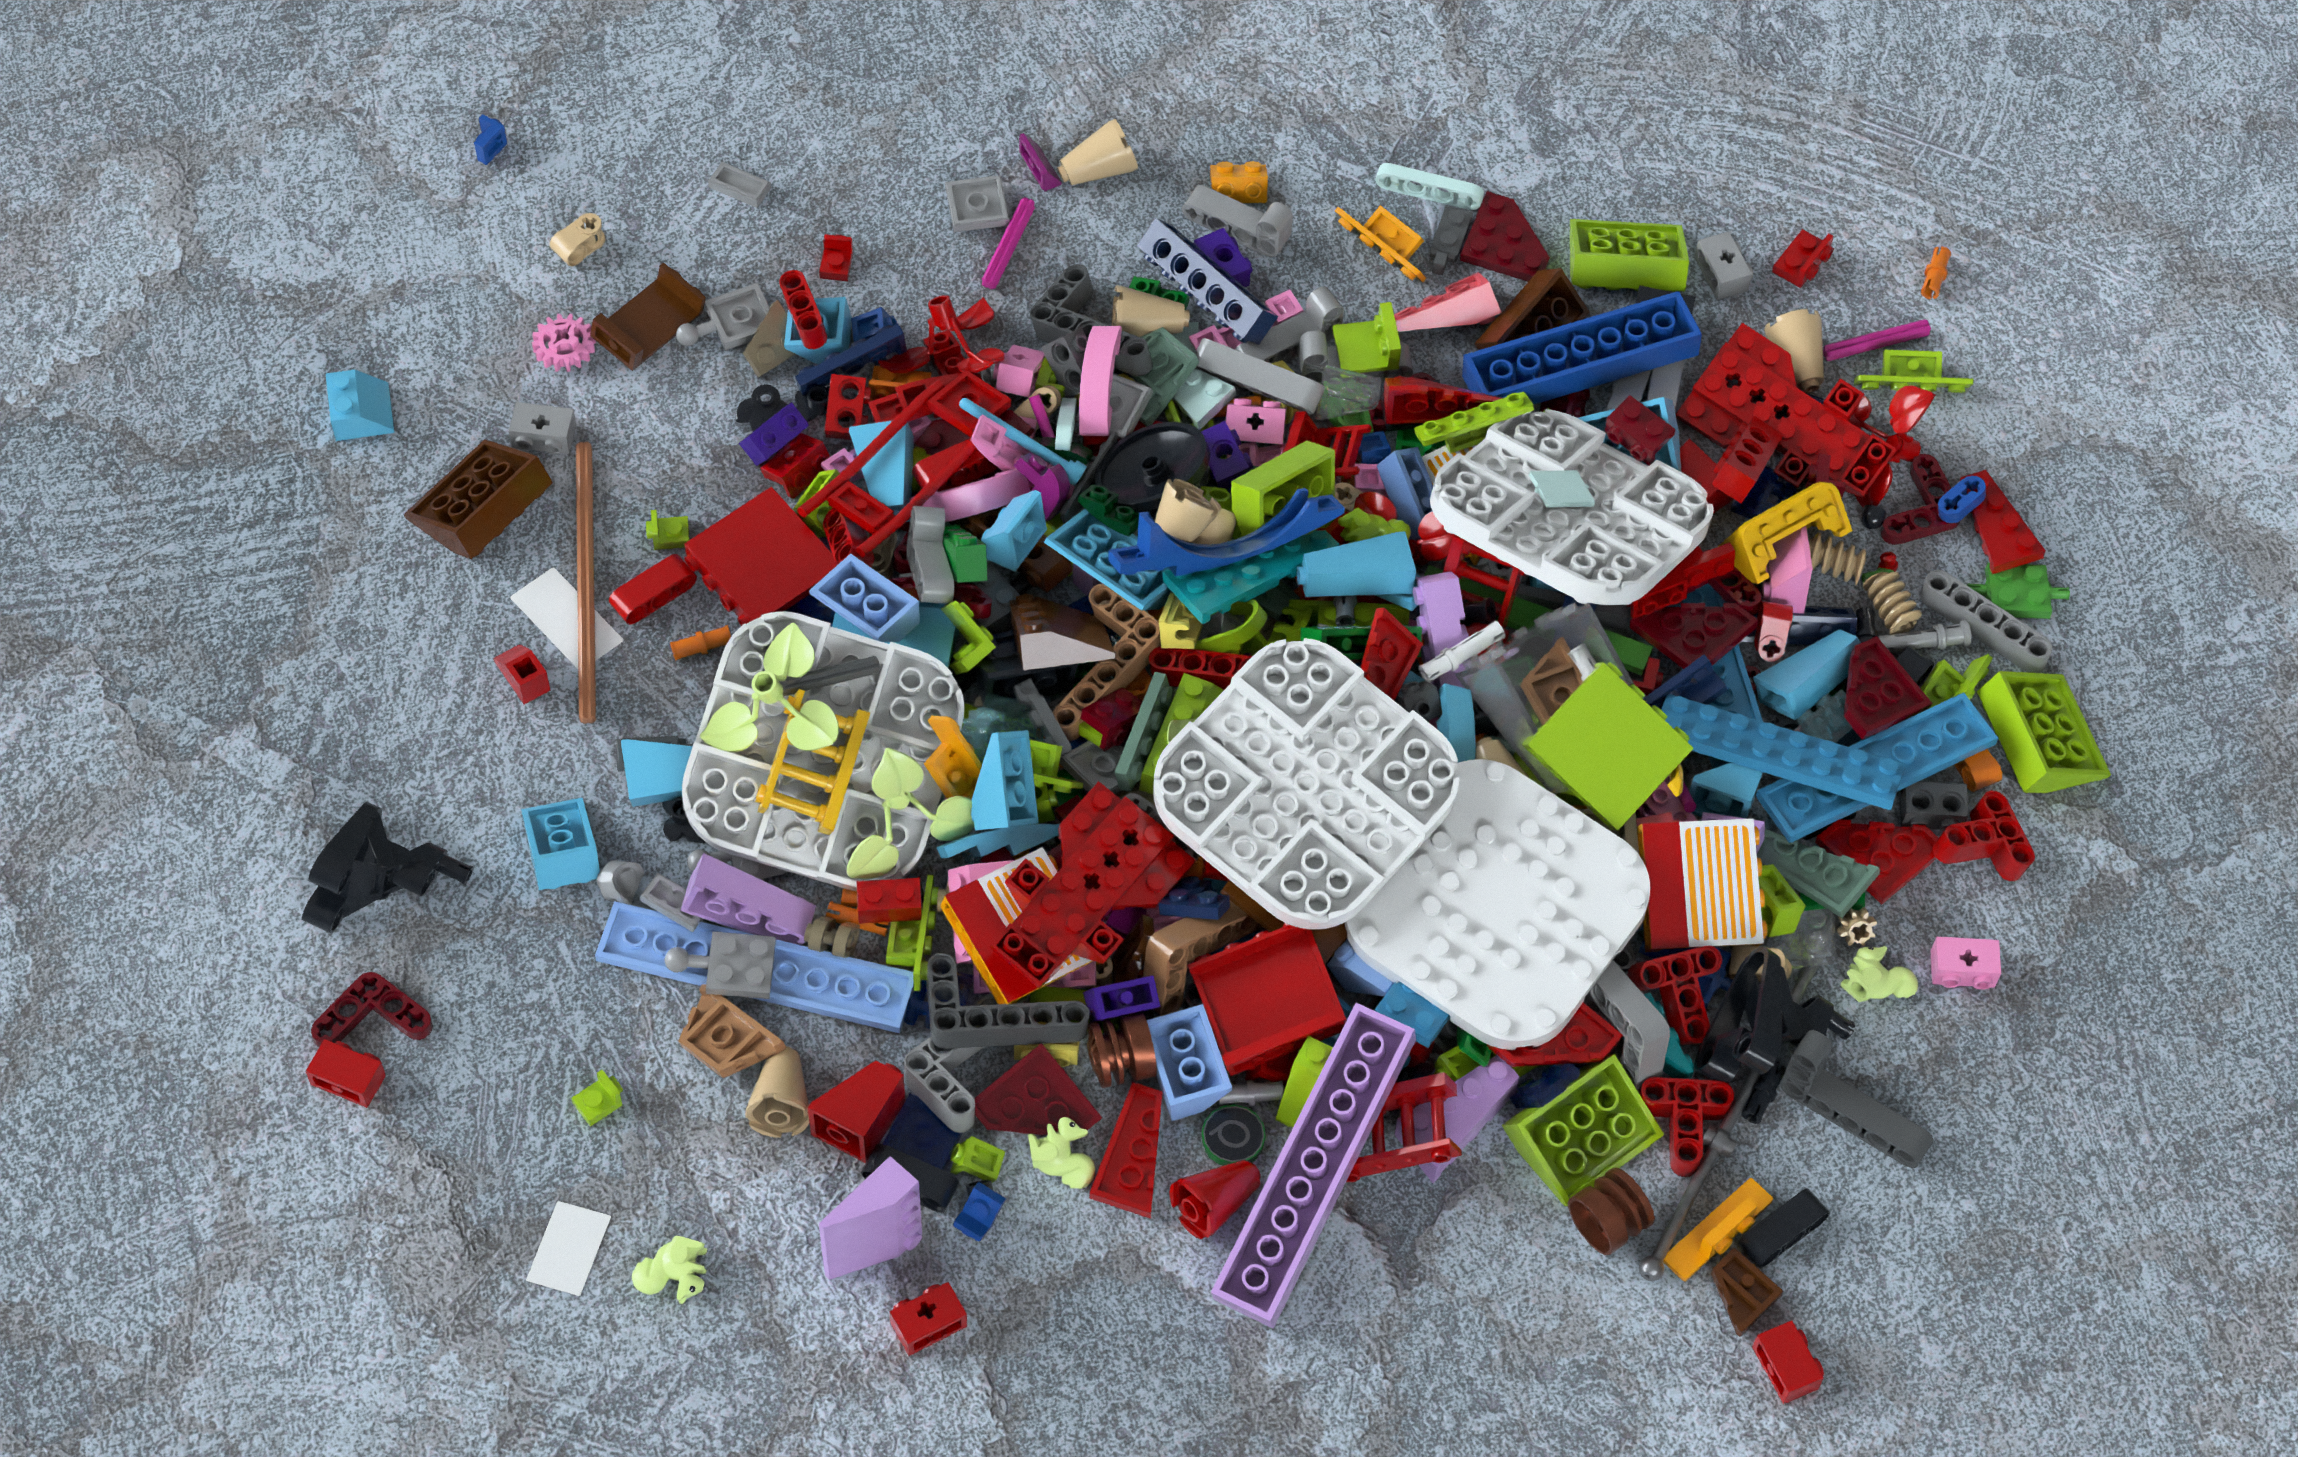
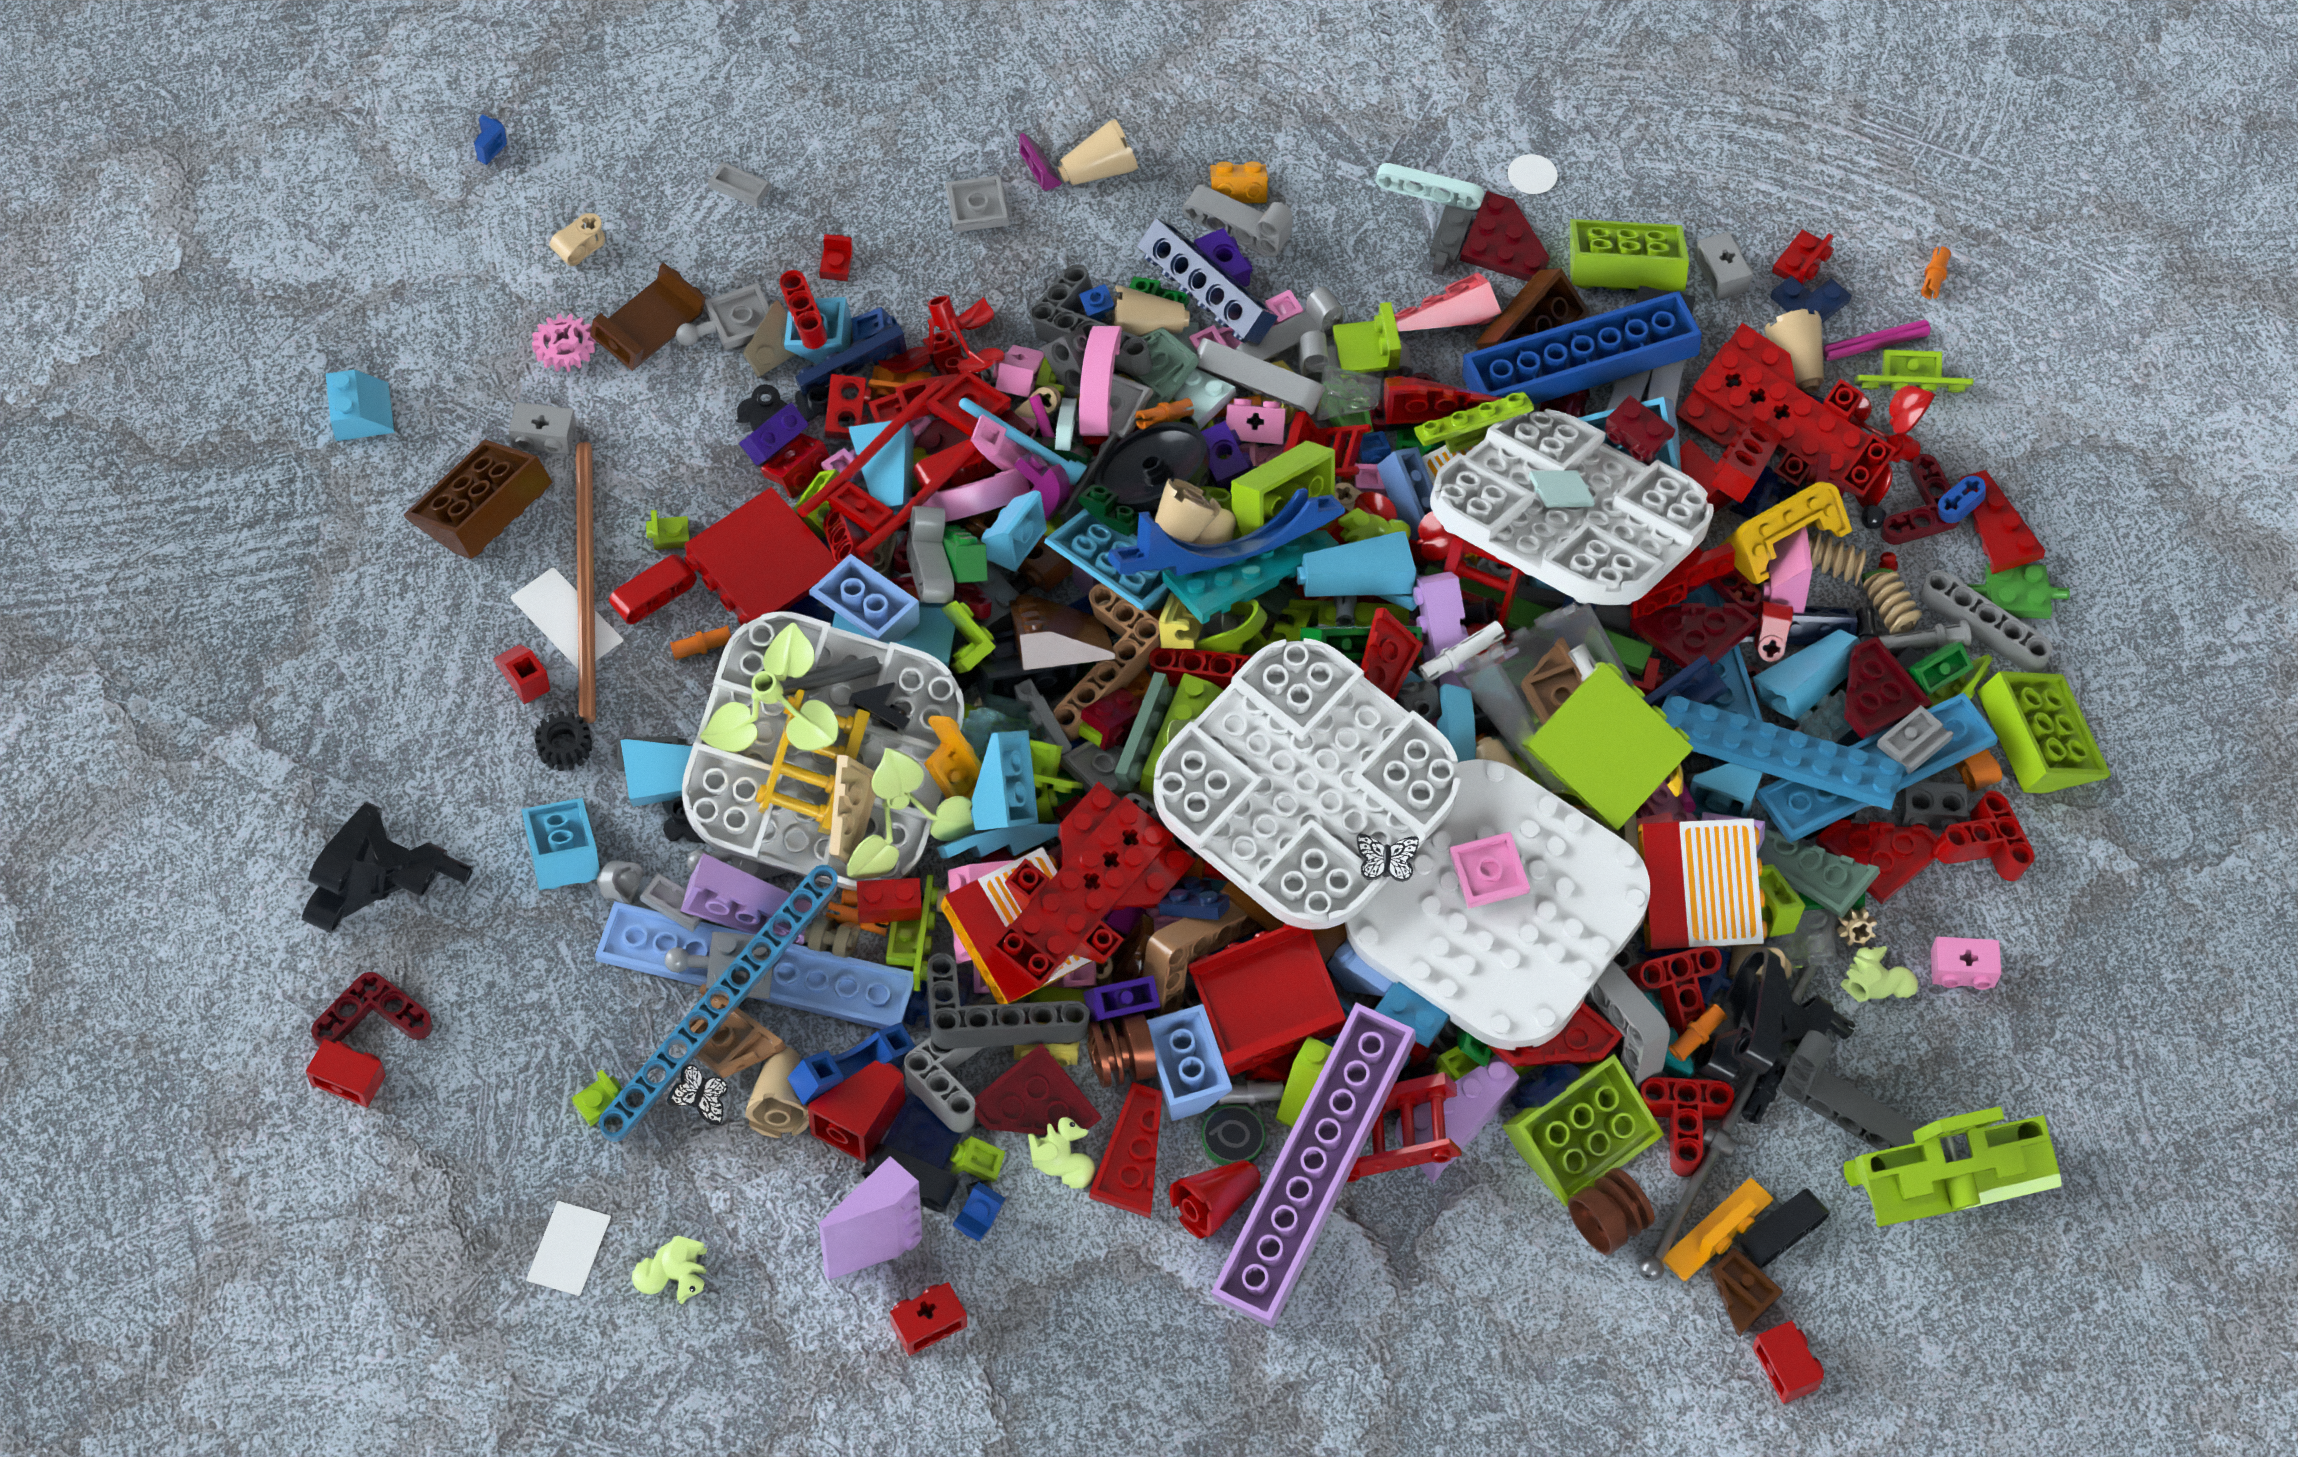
(568, 755): none -> black tyre
(699, 1093): none -> black animal
(715, 1017): none -> dark azure beam
(823, 1072): none -> blue arch
(851, 807): none -> tan wing
(874, 701): none -> black slope
(1008, 243): dark pink axle -> none
(1097, 302): none -> blue bracket
(1164, 413): none -> orange pin
(1387, 859): none -> black animal
(1390, 236): light orange bracket -> none
(1489, 870): none -> bright pink plate
(1532, 174): none -> white sticker
(1697, 1032): none -> orange pin
(1826, 299): none -> dark blue plate
(1915, 739): none -> light grey plate
(1919, 1184): none -> lime piece
(1940, 667): none -> green slope

